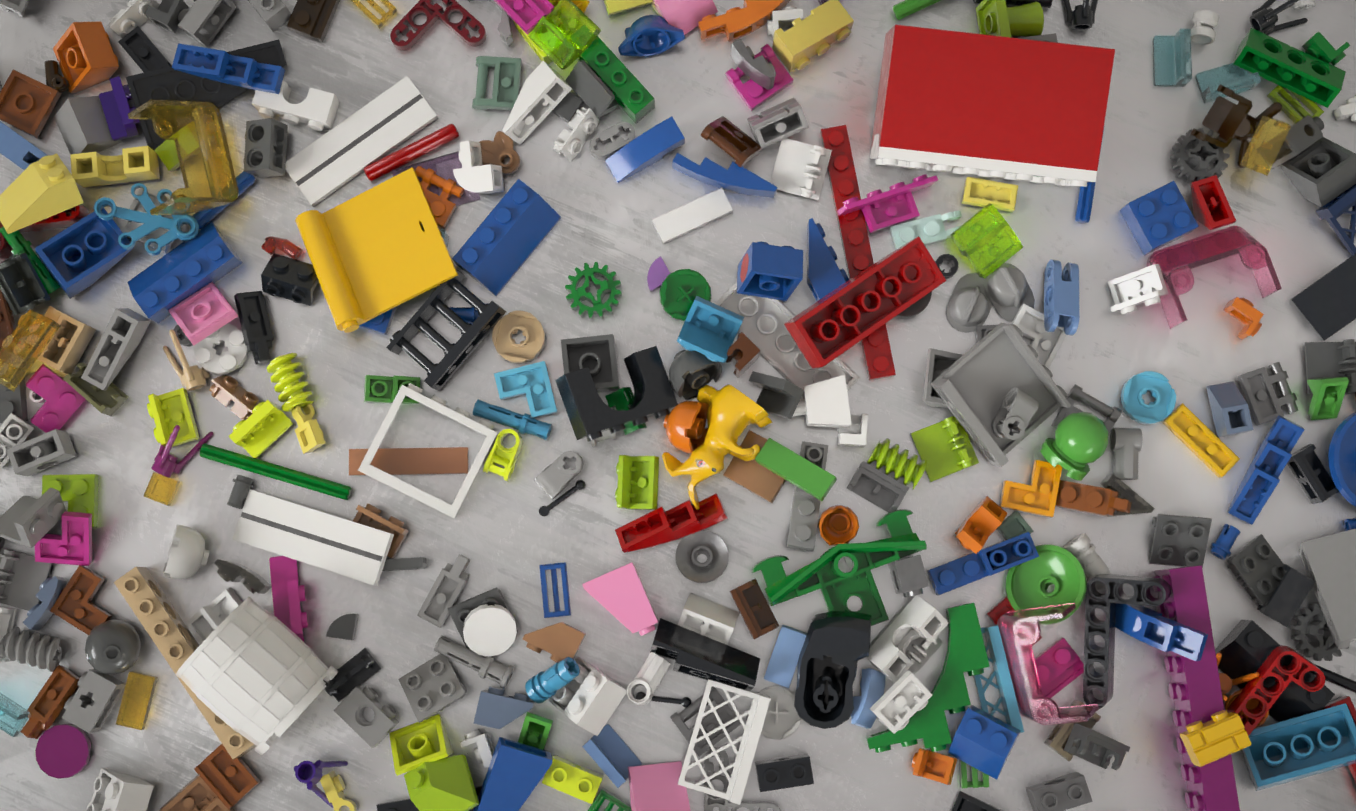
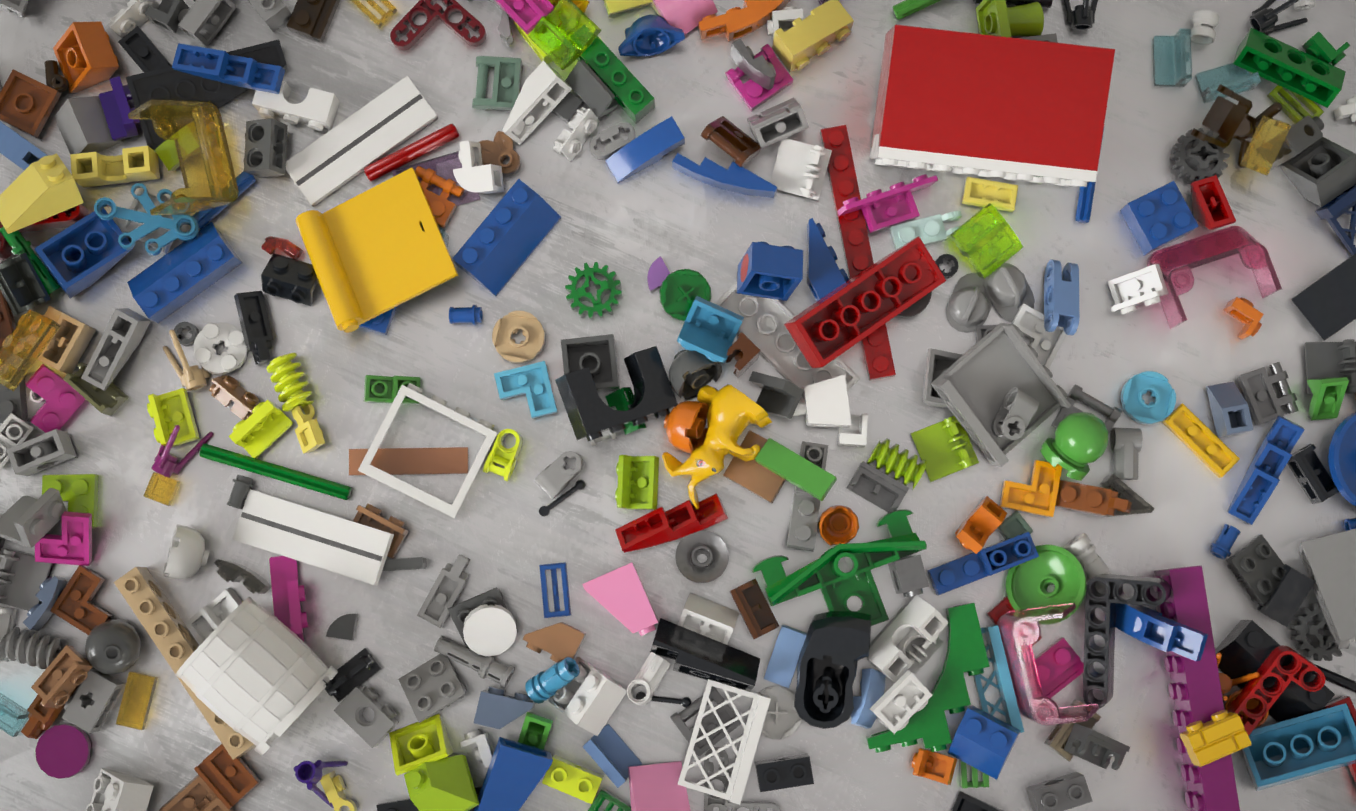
(61, 677): none -> medium nougat bracket
(203, 313): bright pink plate -> none
(454, 353): black fence -> none
(520, 422): dark azure pin -> none
(692, 215): white tile -> none
(1179, 540): dark grey hinge -> none

